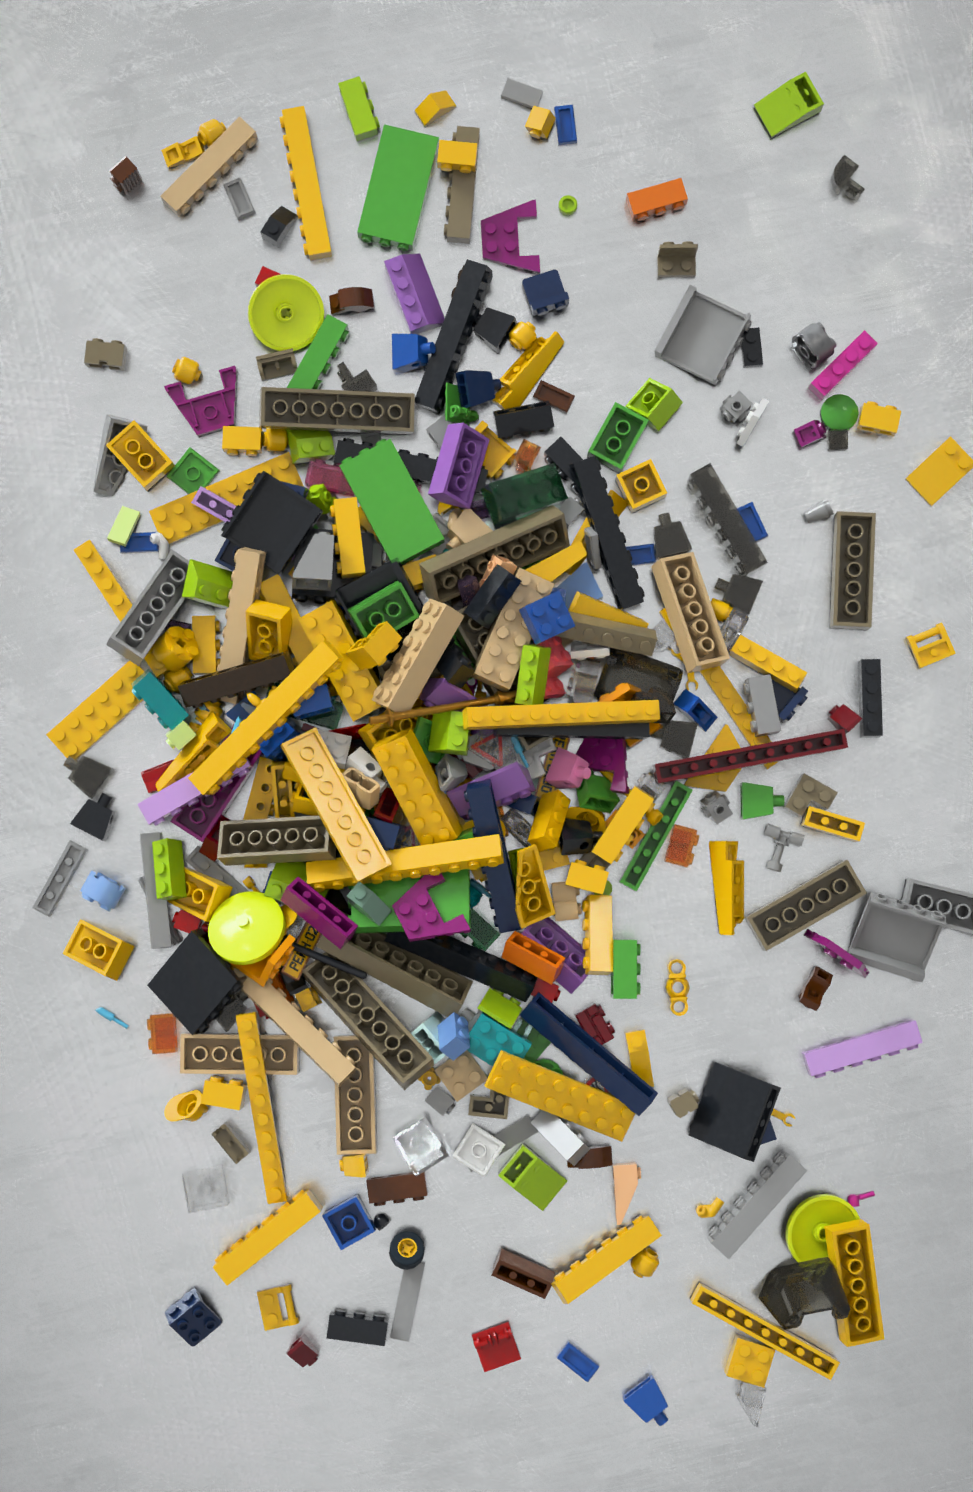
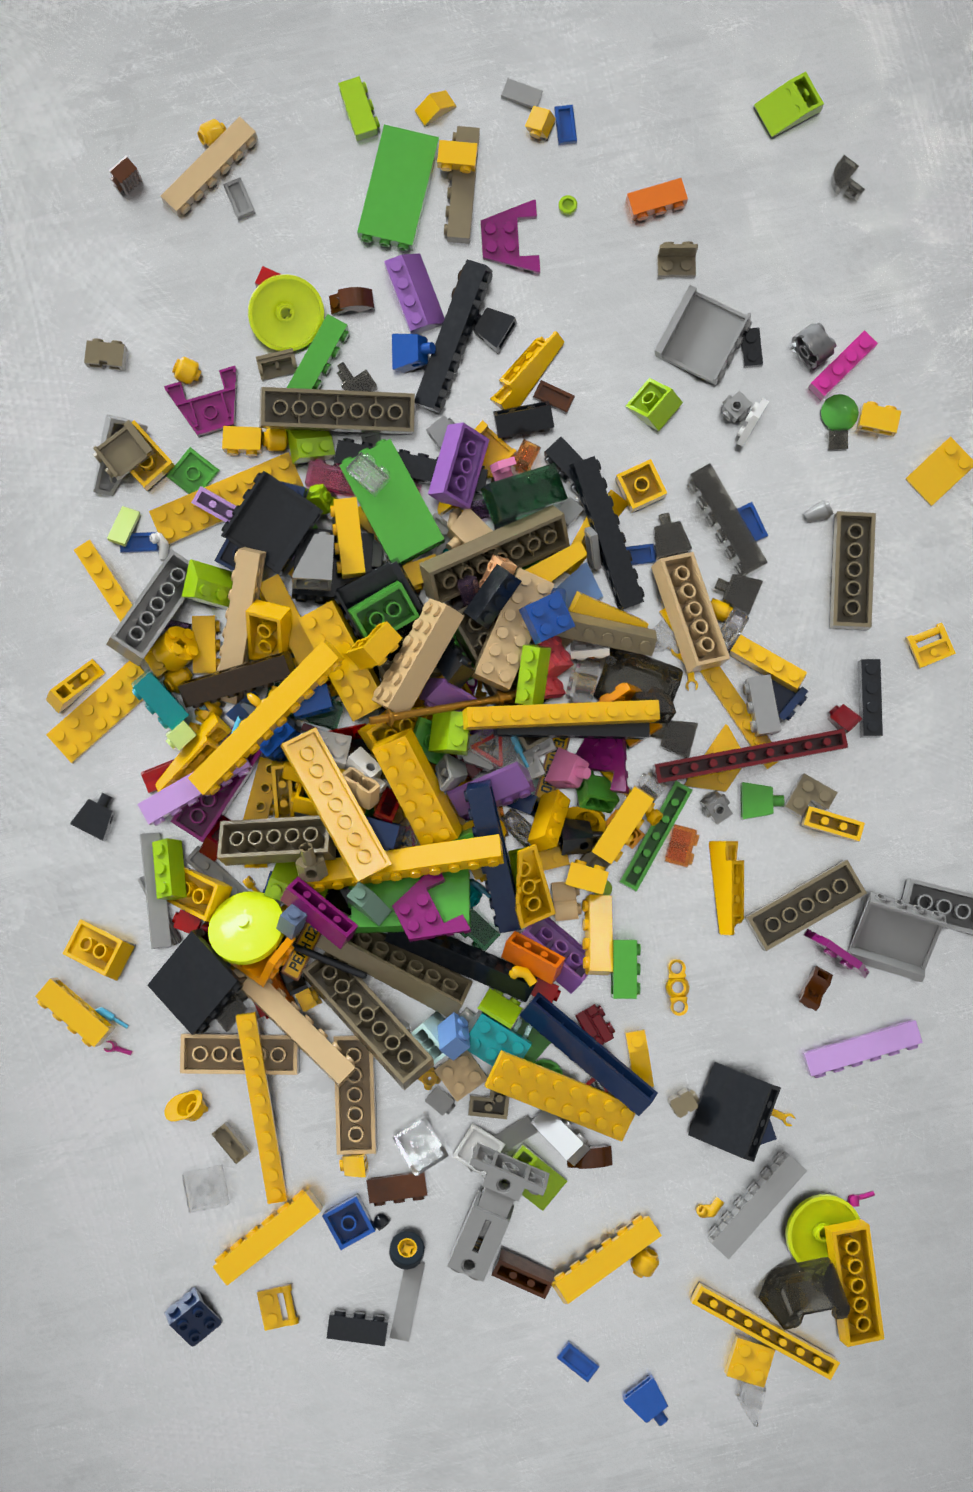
(59, 878): light grey tile -> none
(74, 686): none -> yellow slope
(74, 1012): none -> yellow brick
(87, 774): clear smoke torso -> none
(102, 890): light blue brick -> none
(117, 1048): none -> dark pink hand
(123, 451): none -> dark tan panel
(163, 1033): clear orange brick -> none
(182, 153): yellow slope -> none
(224, 1093): yellow brick -> none
(278, 226): black slope -> none
(291, 921): none -> sand blue brick
(303, 1351): dark red slope -> none
(307, 184): yellow brick -> none
(310, 866): none -> dark tan piece
(368, 473): none -> clear brick
(454, 412): bright green hinge -> none
(476, 387): dark blue torso -> none
(492, 1209): none -> light grey brick
(496, 1346): red hinge -> none
(502, 468): none -> bright pink bracket
(522, 335): yellow head -> none
(523, 972): none -> yellow arm
(545, 292): dark blue bracket -> none
(618, 437): bright green brick -> none
(625, 1183): light nougat slope -> none
(695, 710): blue slope -> none
(782, 839): light grey bar -> none
(810, 432): magenta bracket -> none

